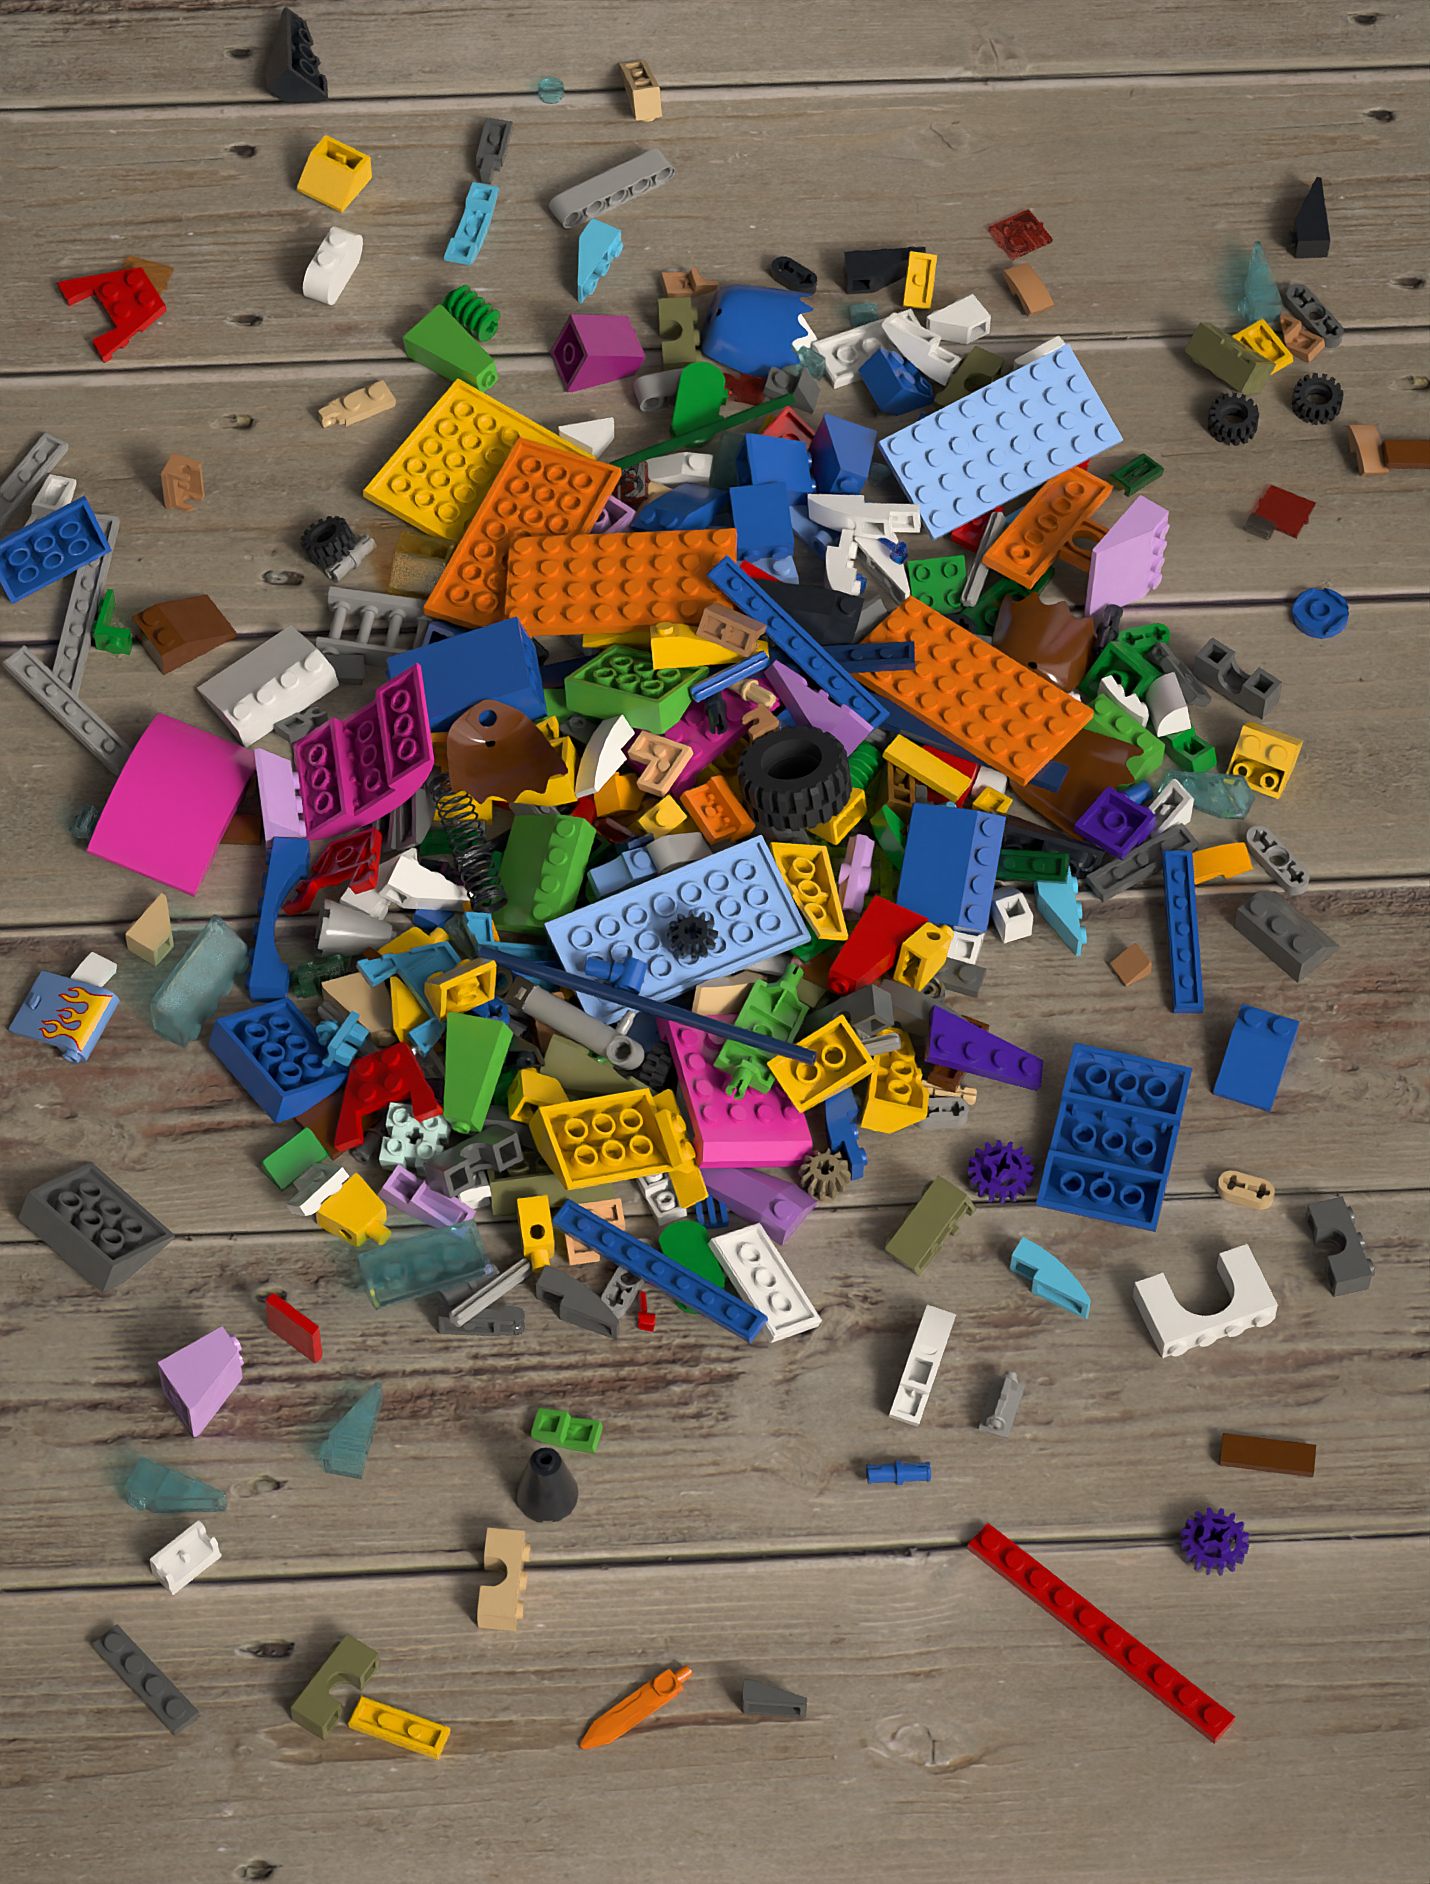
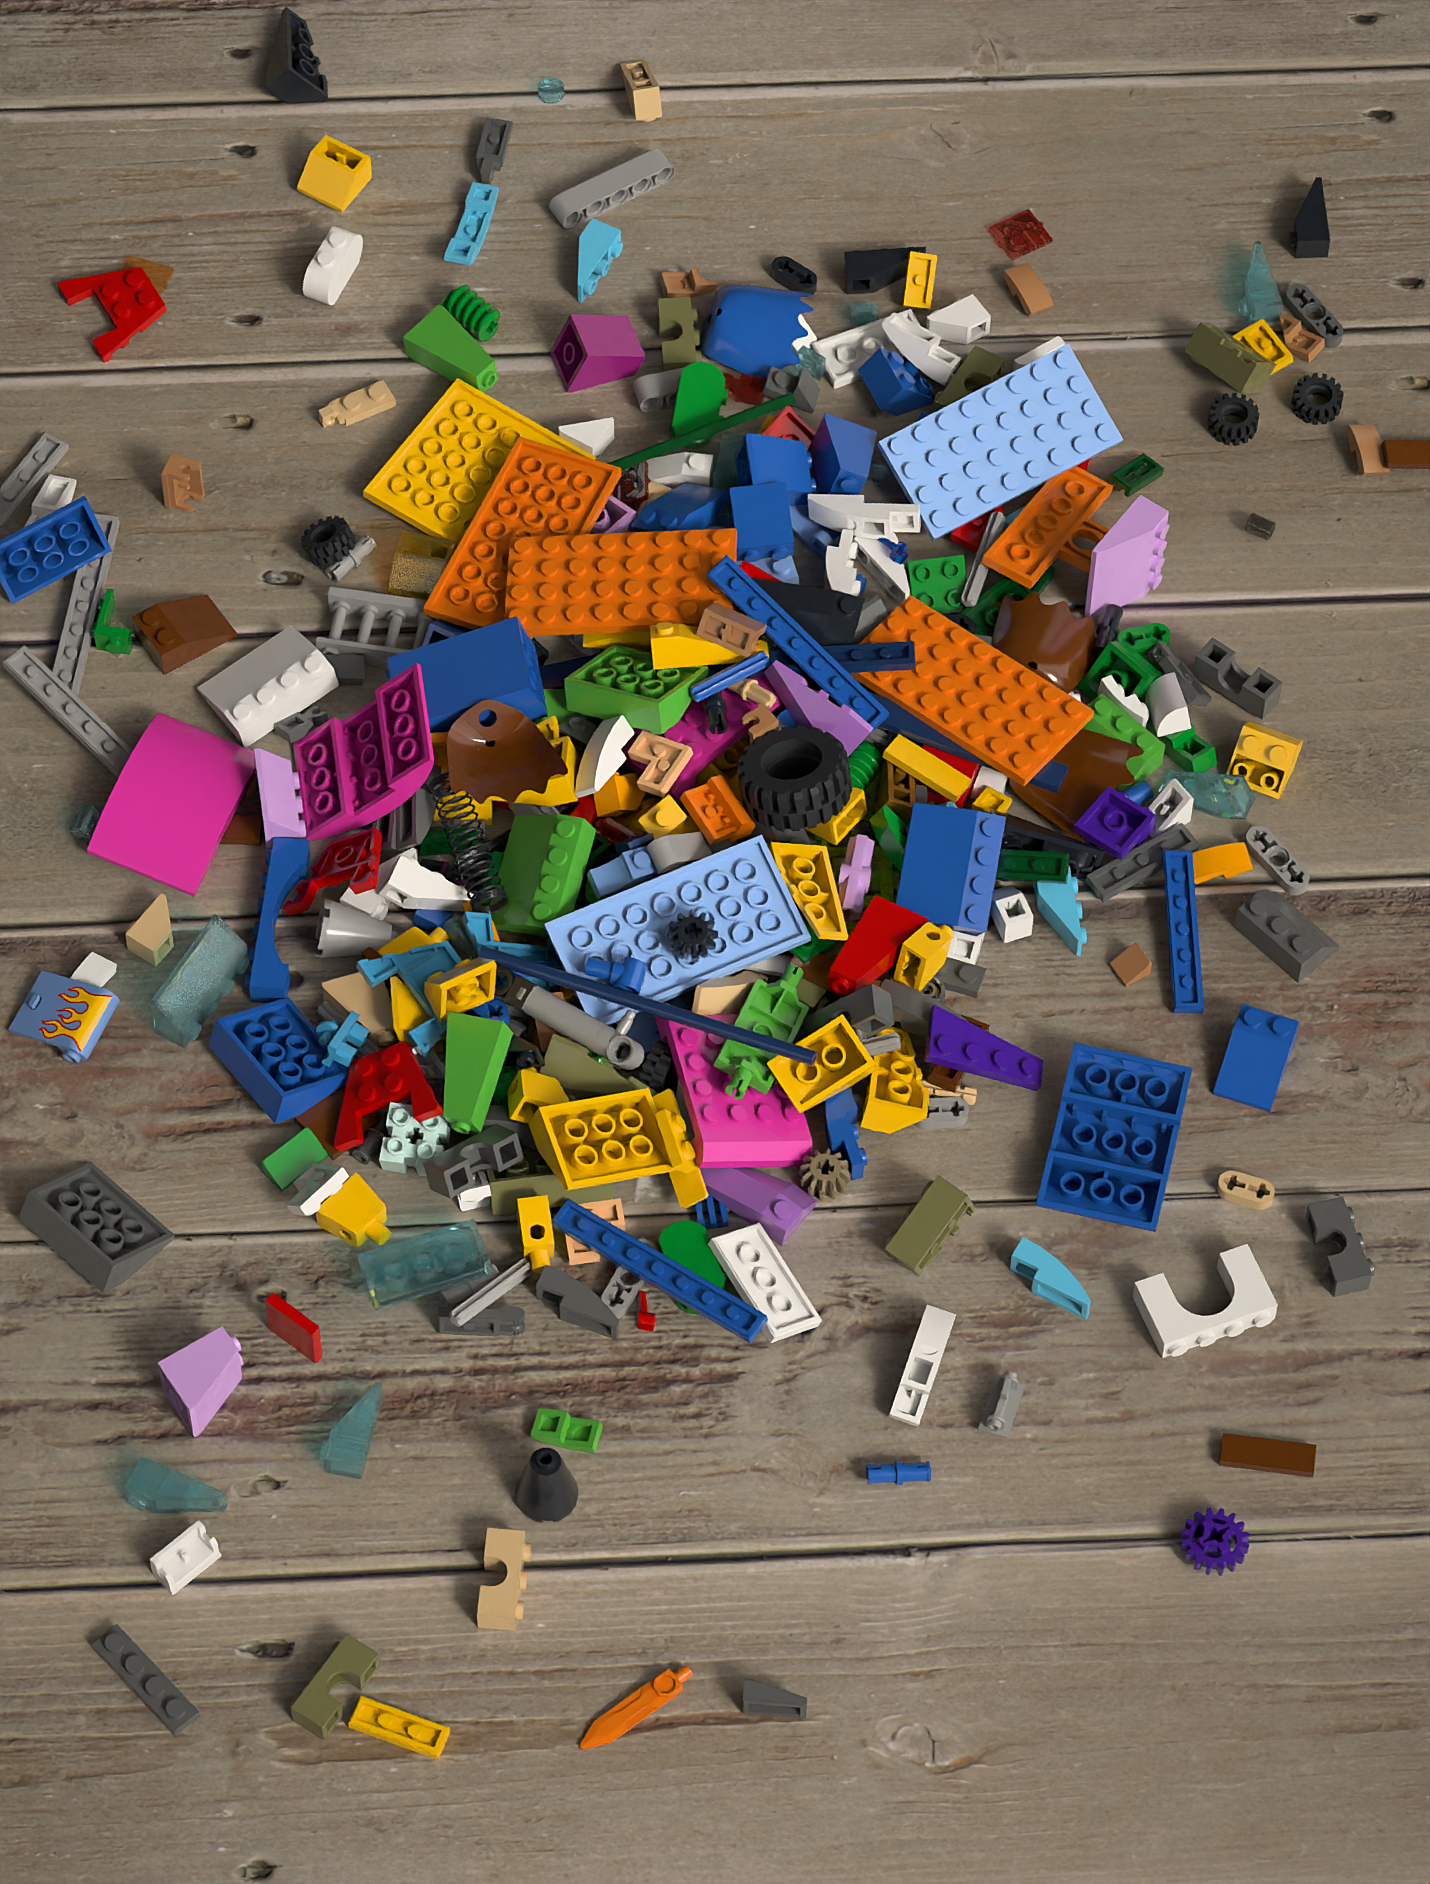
(309, 971): clear green hinge -> none
(416, 1199): lavender slope -> none
(661, 1198): white slope -> none
(1012, 1179): dark purple gear -> none
(1101, 1633): red plate -> none
(1285, 509): clear red piece -> none
(1320, 613): blue tile -> none

